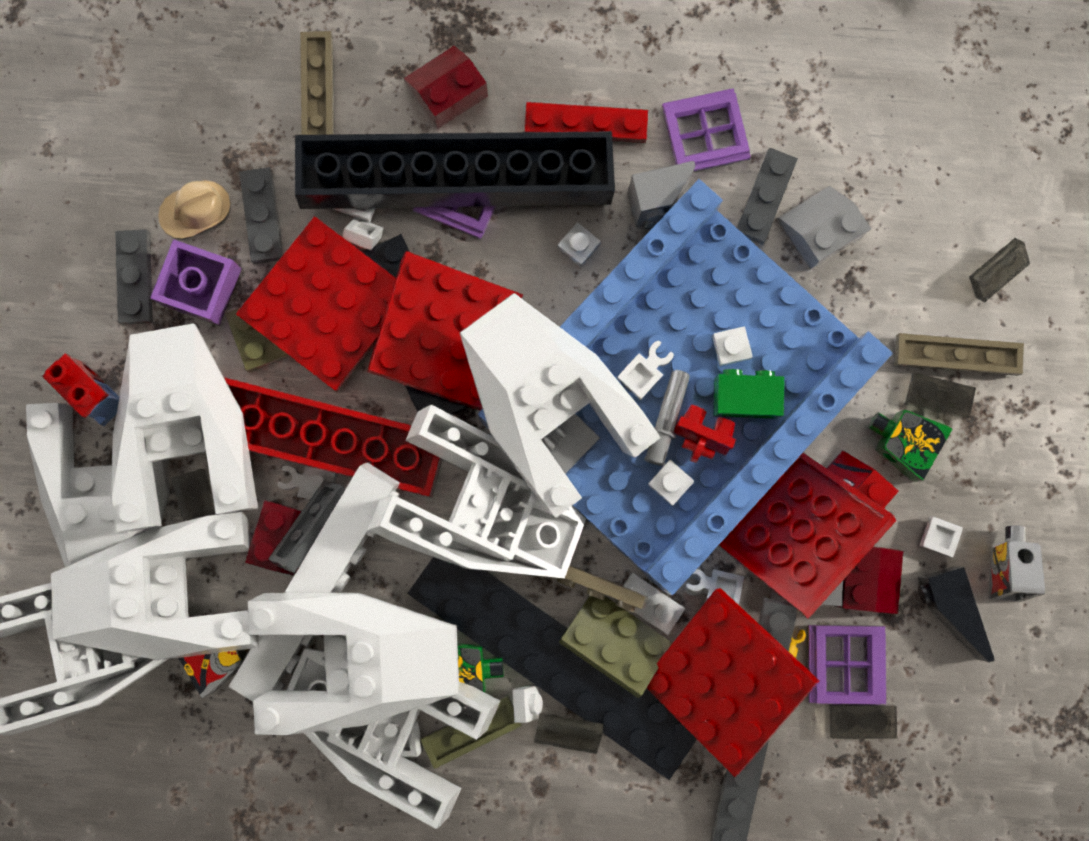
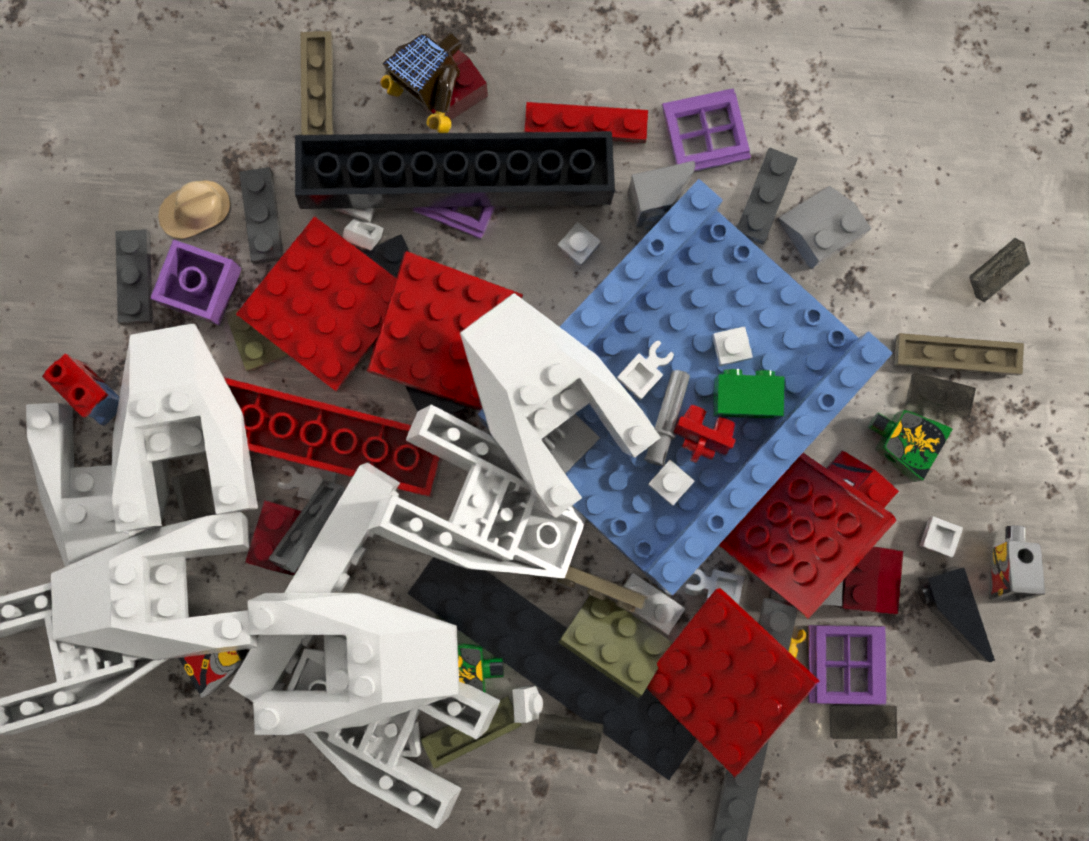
(426, 74): none -> dark brown torso

